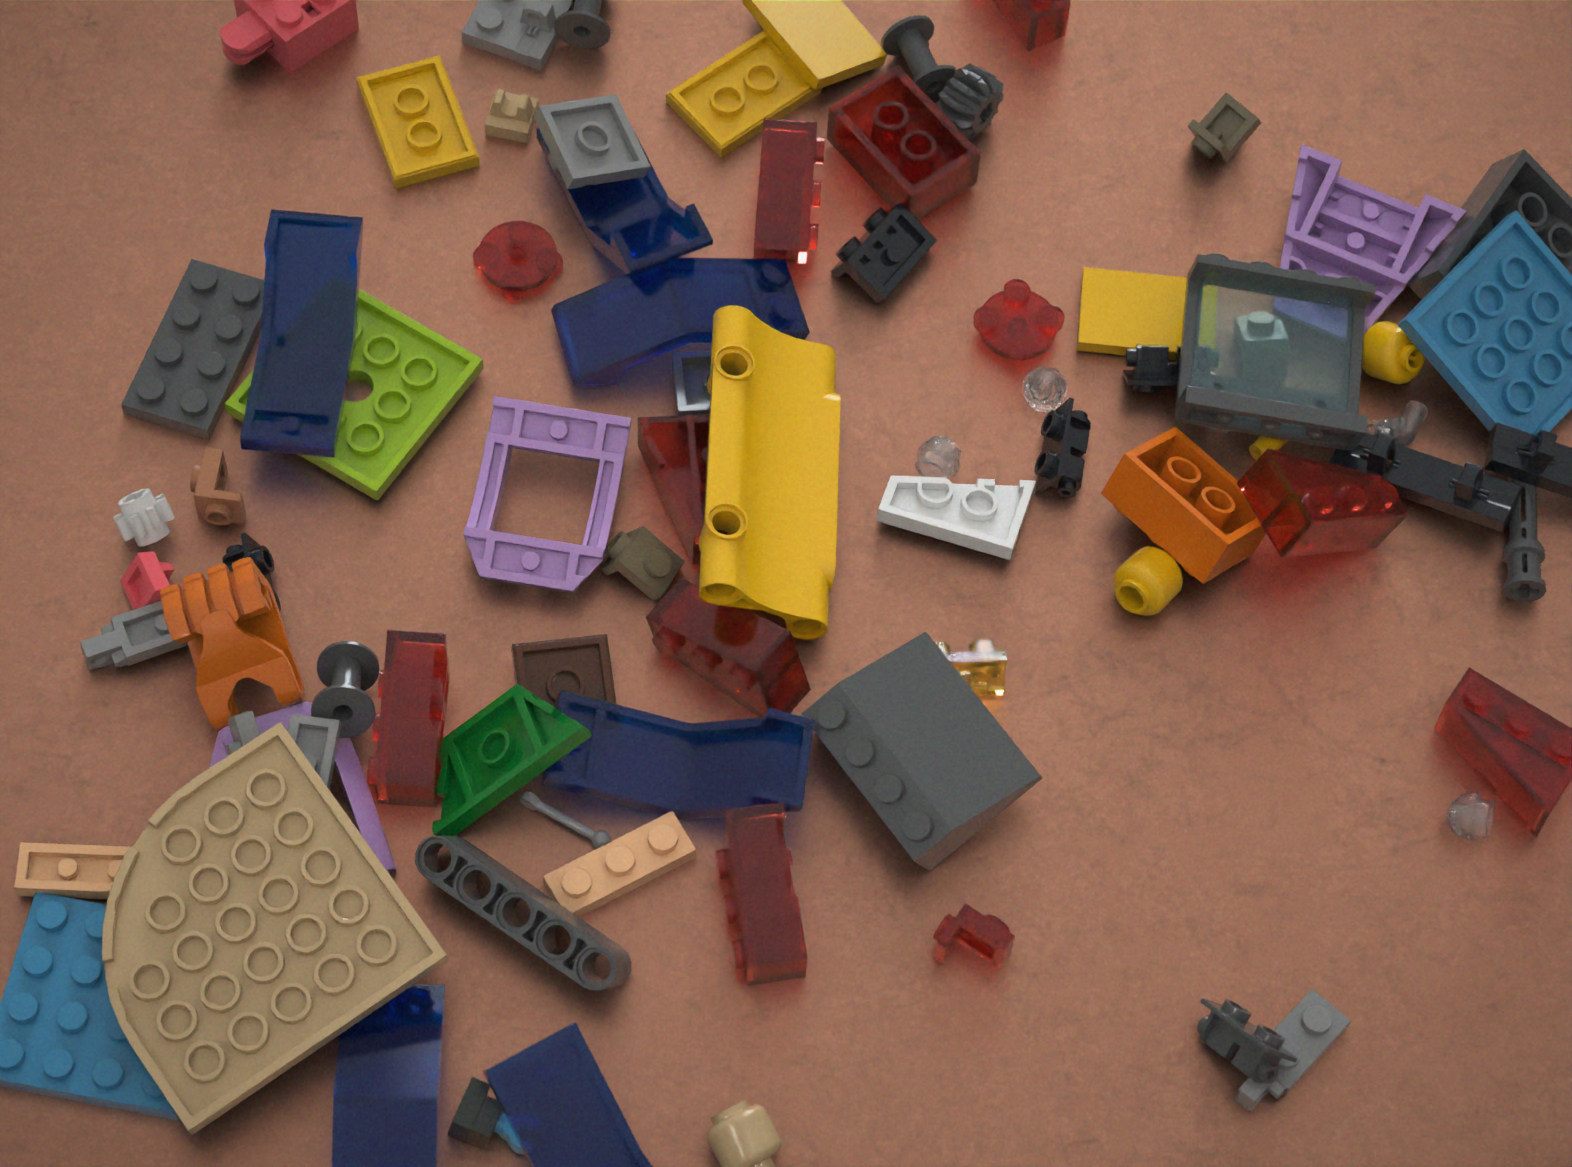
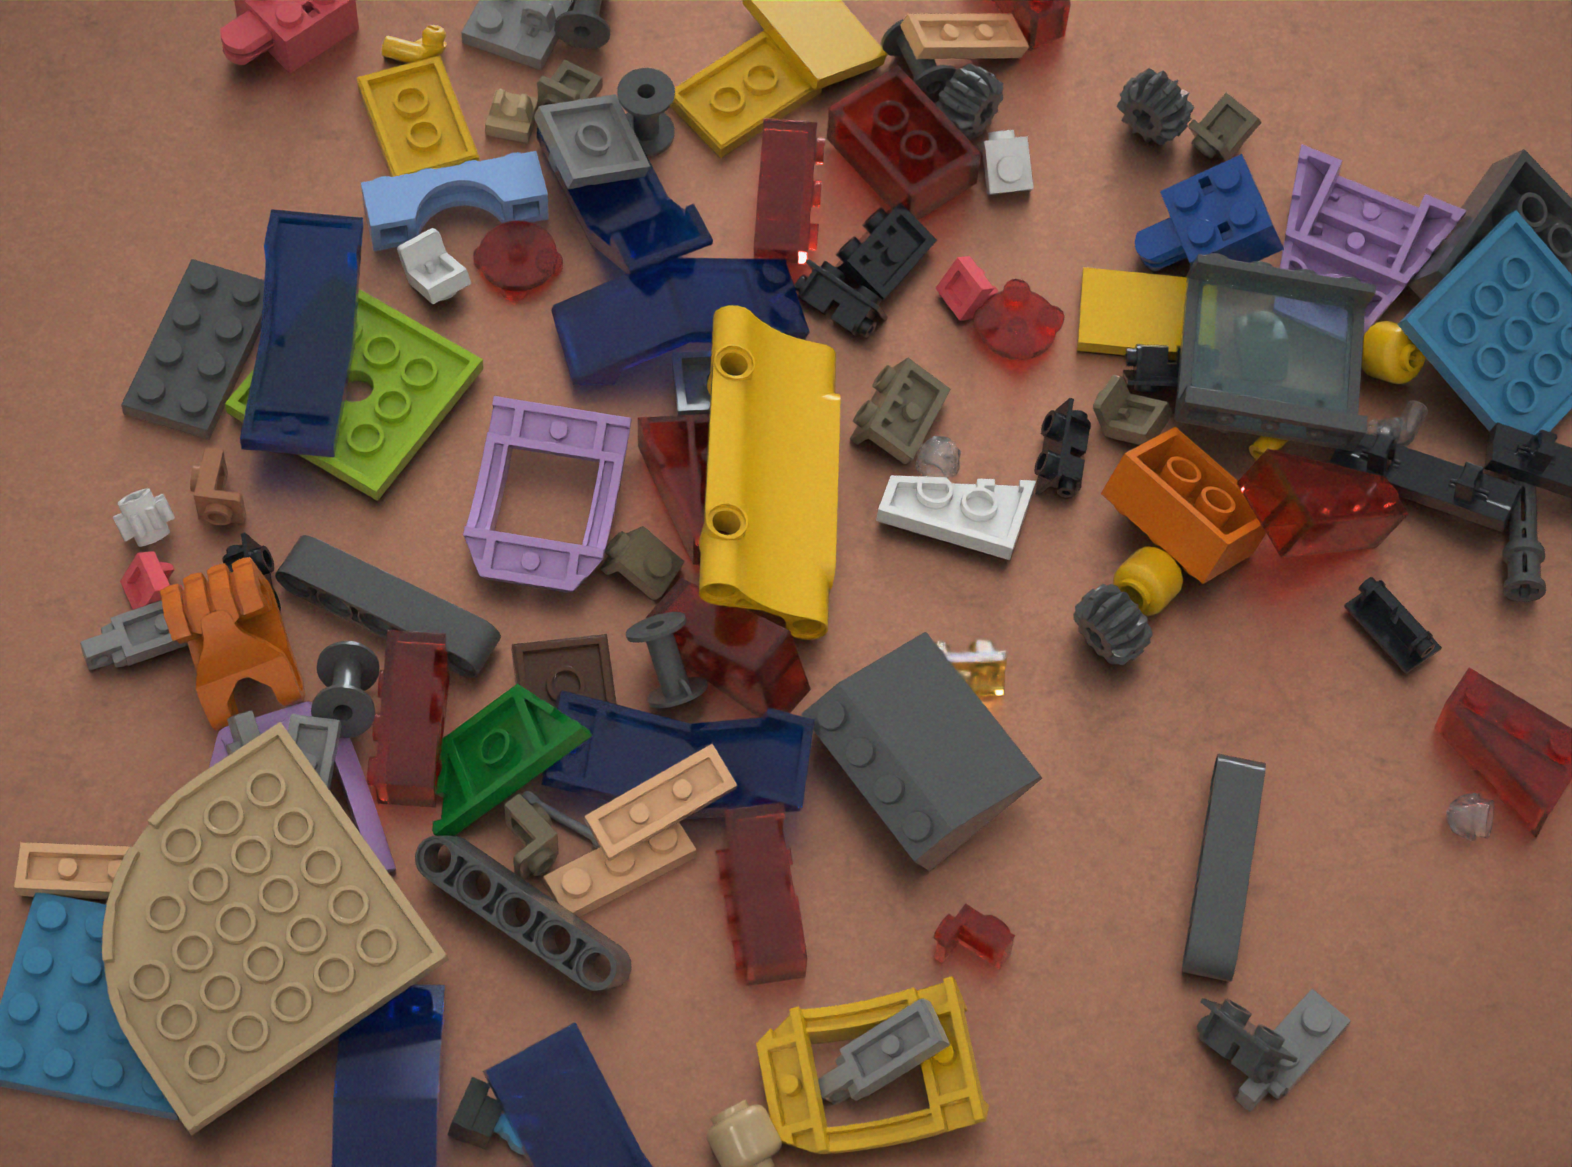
(384, 602): none -> dark grey beam
(406, 51): none -> yellow arm
(431, 267): none -> white bracket
(504, 186): none -> light blue arch
(534, 830): none -> dark tan bracket
(568, 84): none -> dark tan bracket
(646, 96): none -> dark grey piece
(660, 802): none -> light nougat plate
(673, 680): none -> dark grey piece
(794, 1087): none -> yellow wedge
(827, 286): none -> black hinge
(885, 1053): none -> light grey hinge
(900, 410): none -> dark tan bracket
(964, 36): none -> light nougat plate
(965, 288): none -> coral tile
(1006, 163): none -> white bracket
(1045, 388): clear plate -> none
(1112, 624): none -> dark grey gear
(1129, 415): none -> dark tan bracket
(1155, 106): none -> dark grey gear
(1209, 215): none -> blue brick
(1224, 868): none -> dark grey beam
(1392, 625): none -> black hinge

